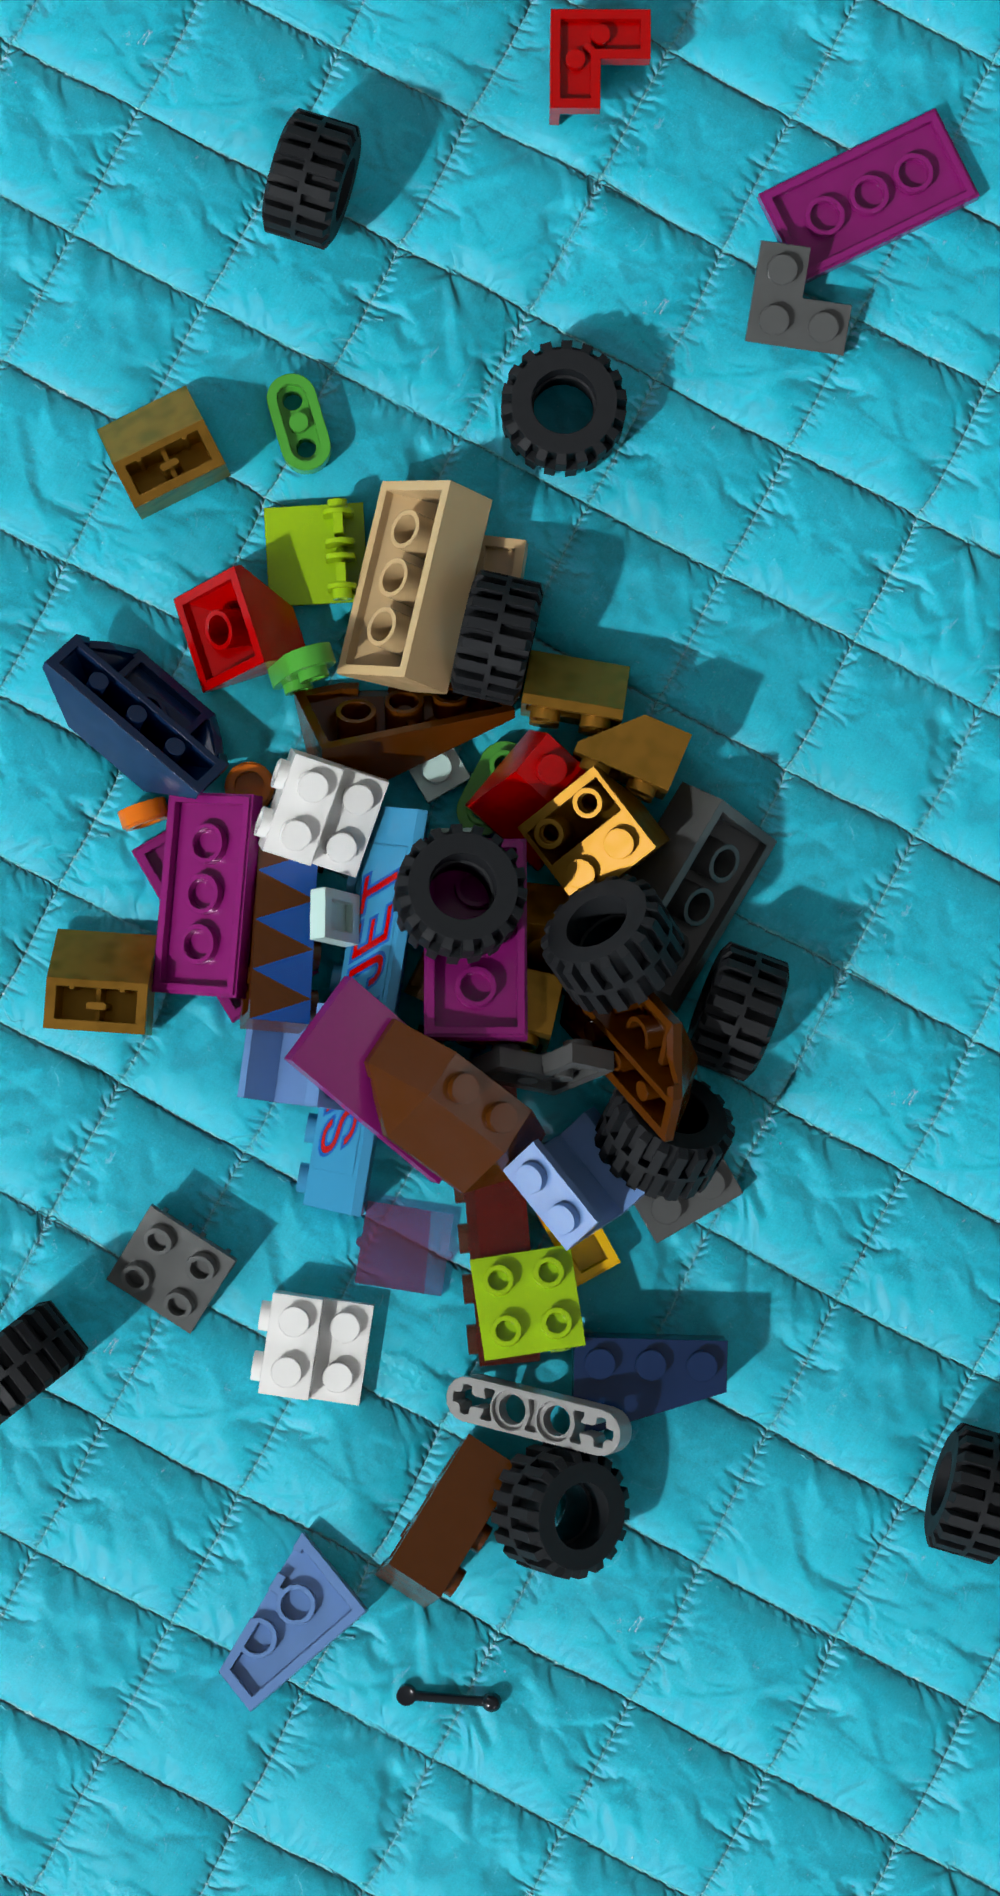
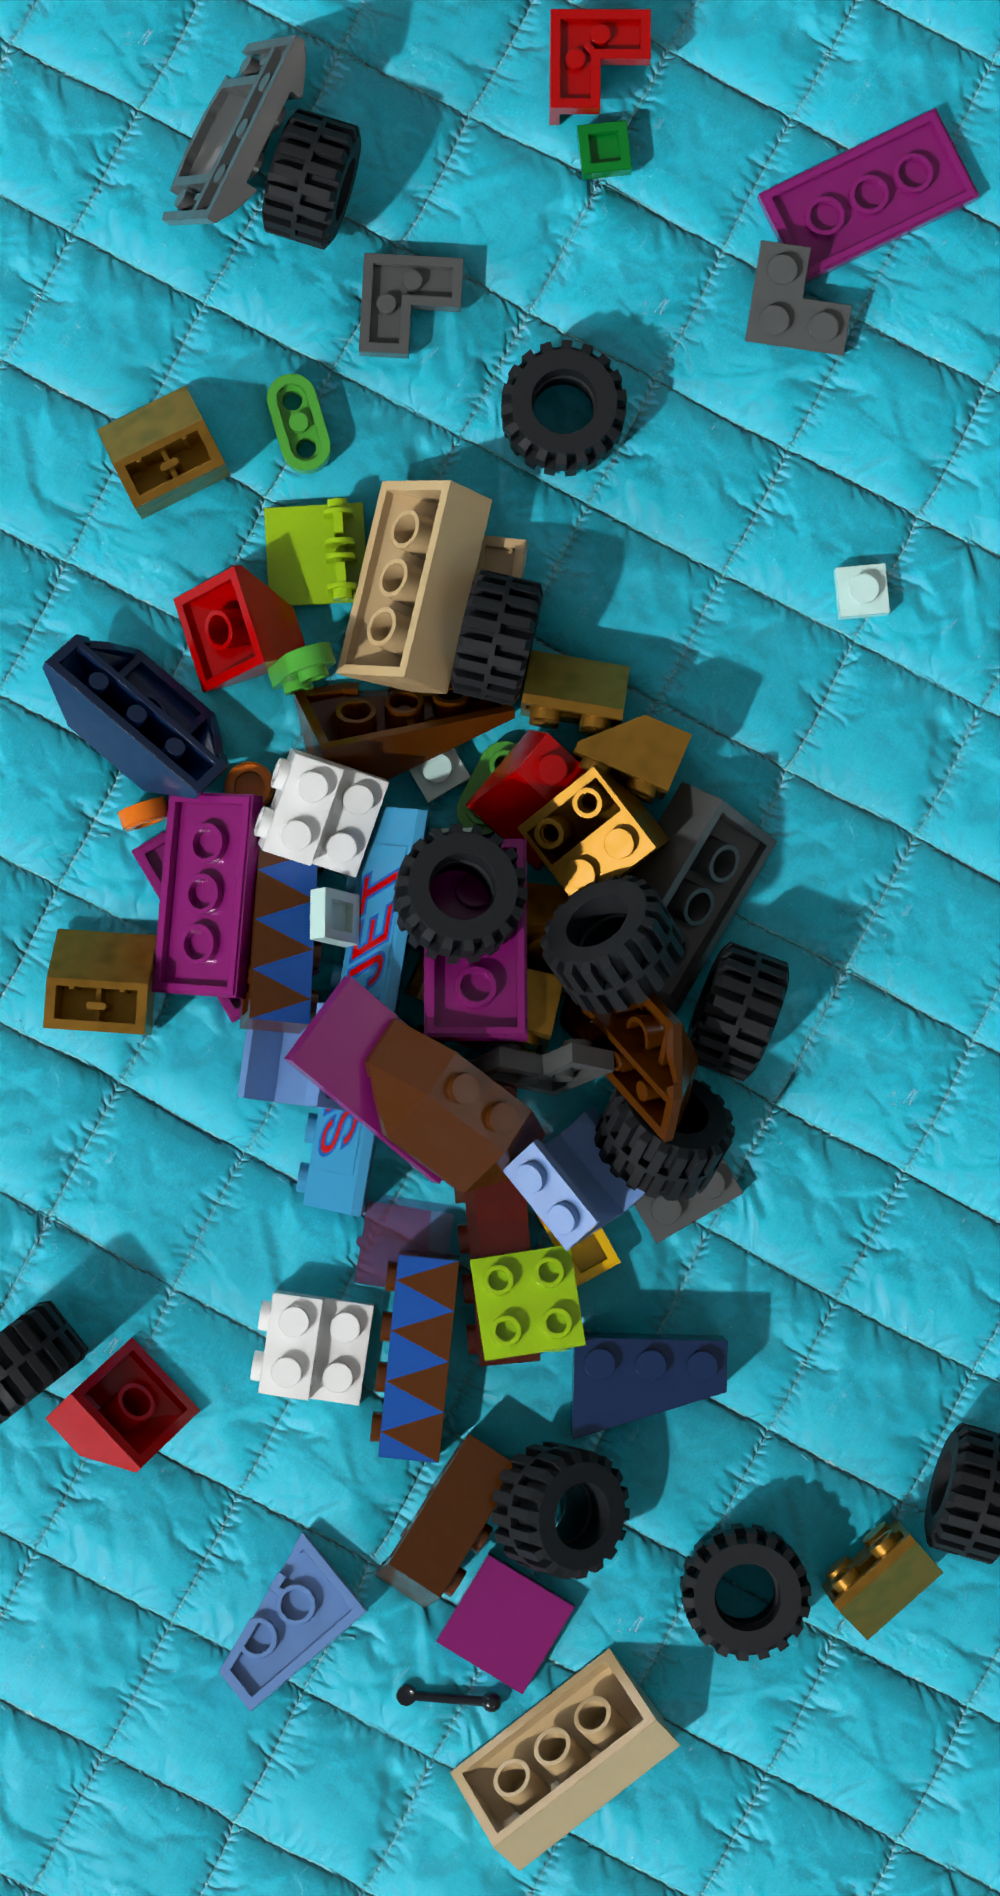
(123, 1410): none -> red slope
(171, 1268): dark grey hinge -> none
(236, 131): none -> dark grey slope
(394, 288): none -> dark grey plate
(417, 1355): none -> brick
(505, 1623): none -> magenta tile
(537, 1417): light grey beam -> none
(563, 1760): none -> tan slope
(604, 150): none -> green plate
(756, 1633): none -> black tyre
(861, 591): none -> light aqua plate
(880, 1578): none -> pearl gold slope

